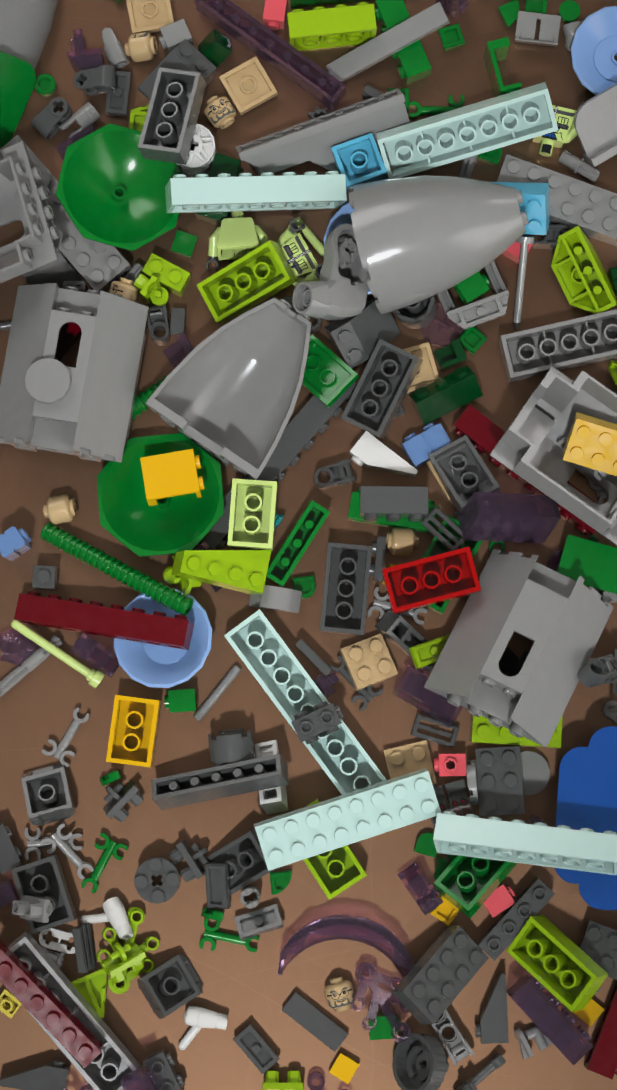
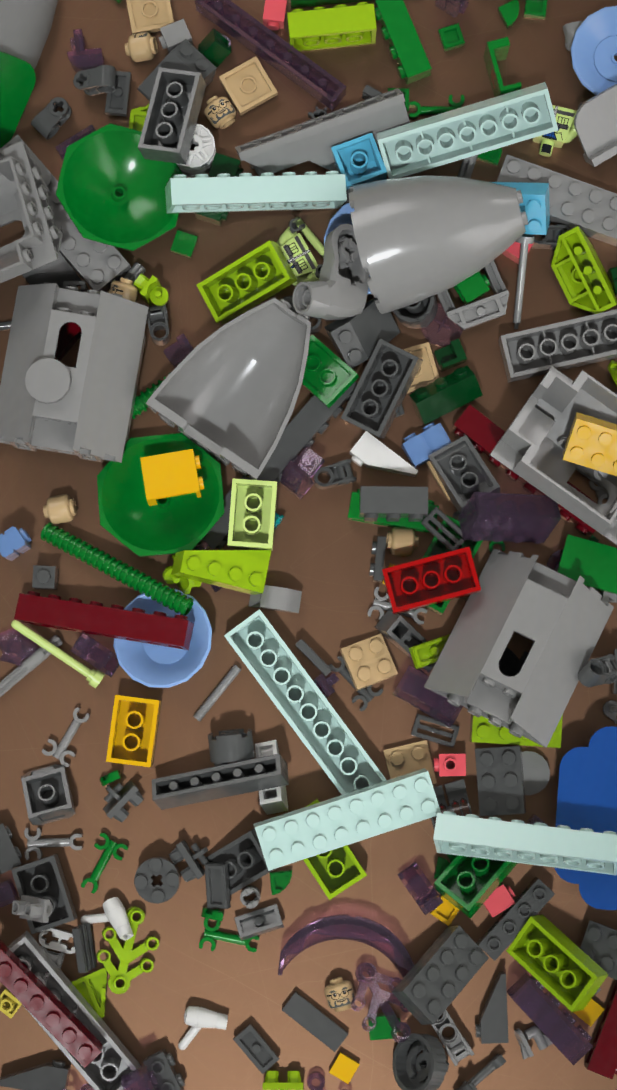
(45, 85): green tile -> none
(58, 838): light grey bar -> none
(84, 117): light grey hinge -> none
(113, 48): light grey hinge -> none
(123, 958): lime hips -> none
(169, 275): lime brick -> none
(170, 985): dark grey slope -> none
(178, 318): dark grey piece -> none
(181, 700): green brick -> none
(234, 239): yellowish green torso -> none
(296, 543): green brick -> none
(298, 474): none -> brick
(305, 584): green tile -> none
(323, 719): dark grey brick -> none
(345, 589): dark grey brick -> none
(388, 43): light grey tile -> none
(425, 845): green tile -> none
(472, 340): green tile -> none
(472, 782): light grey tile -> none
(527, 25): light grey piece -> none
(569, 11): green tile -> none
(578, 165): light grey axle -> none

